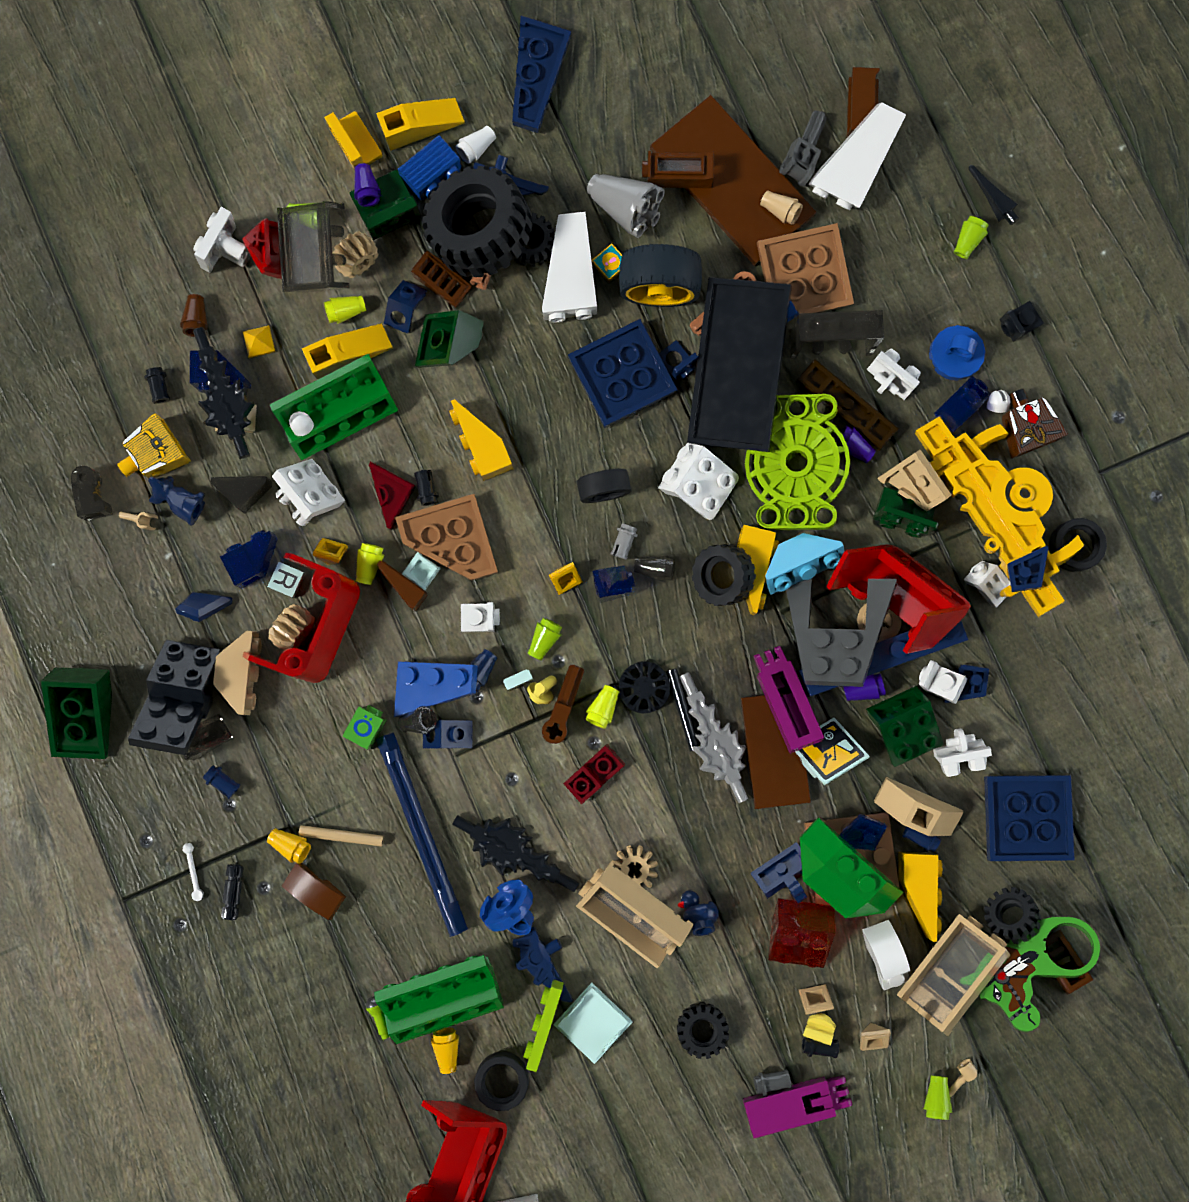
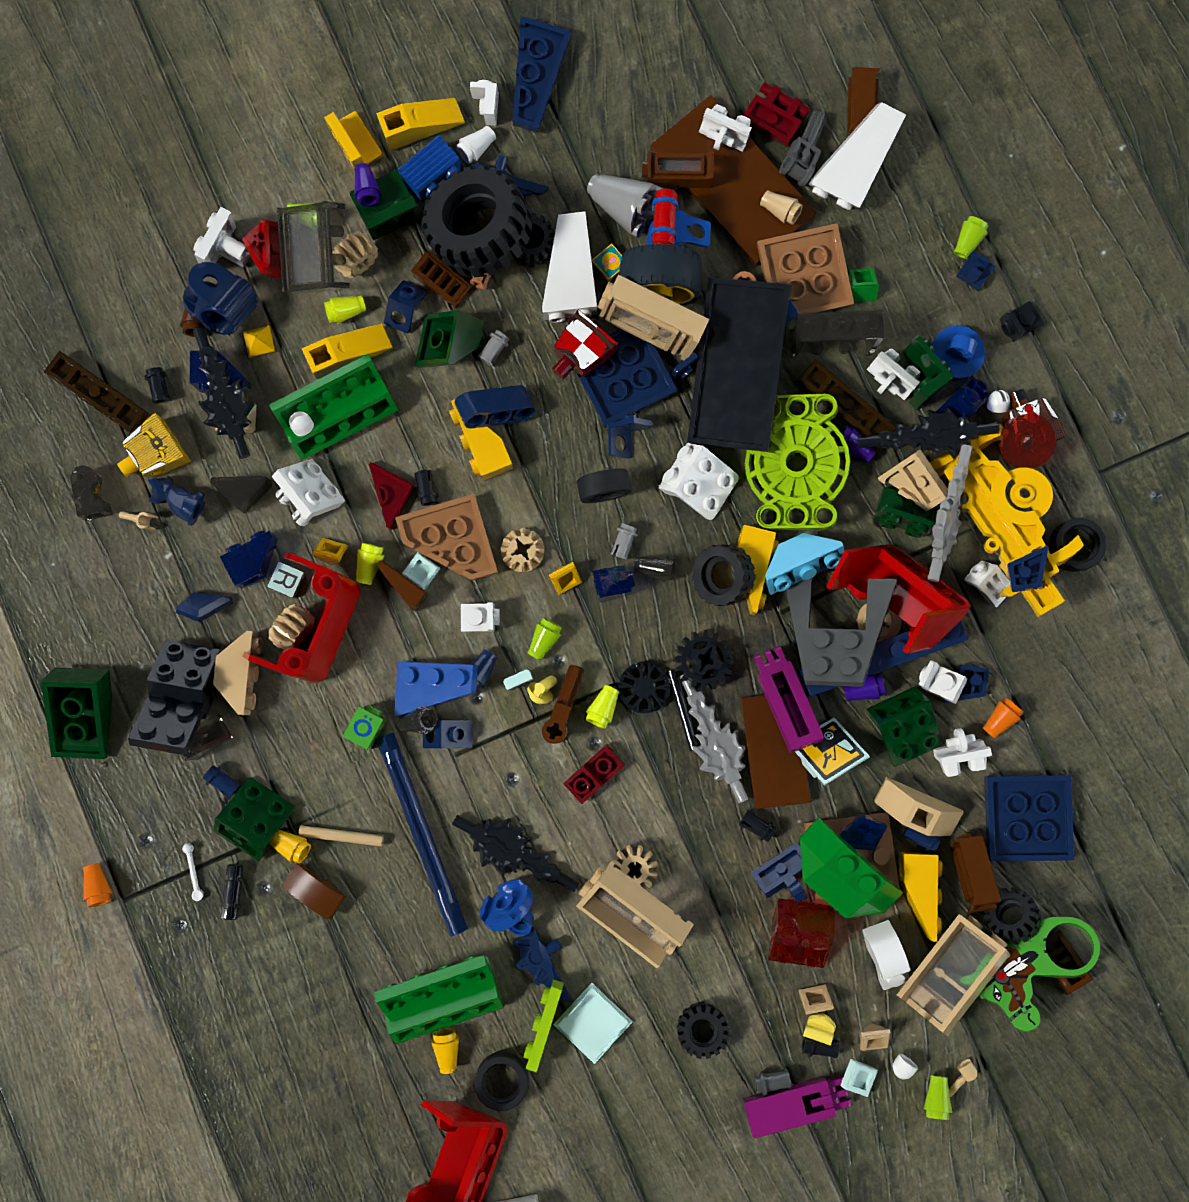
(95, 886): none -> orange cone
(96, 392): none -> dark brown plate
(222, 305): none -> dark blue piece
(253, 818): none -> dark green bracket
(378, 1016): lime piece -> none
(489, 99): none -> white bracket
(493, 347): none -> light grey pin
(495, 406): none -> dark blue beam
(518, 562): none -> tan gear
(582, 347): none -> torso
(623, 429): none -> dark blue bracket
(651, 317): none -> tan door
(671, 223): none -> piece
(693, 655): none -> black gear
(701, 915): dark blue animal -> none
(724, 129): none -> white hips
(758, 826): none -> black pin
(772, 120): none -> dark red plate
(859, 1077): none -> light aqua tile
(863, 284): none -> green slope
(904, 1067): none -> white hinge
(934, 371): none -> dark green bracket
(938, 432): none -> black piece
(947, 516): none -> light grey piece
(975, 270): none -> dark blue tile
(975, 873): none -> reddish brown window
(1000, 203): black piece -> none
(1002, 718): none -> orange cone
(1043, 441): none -> clear red tile

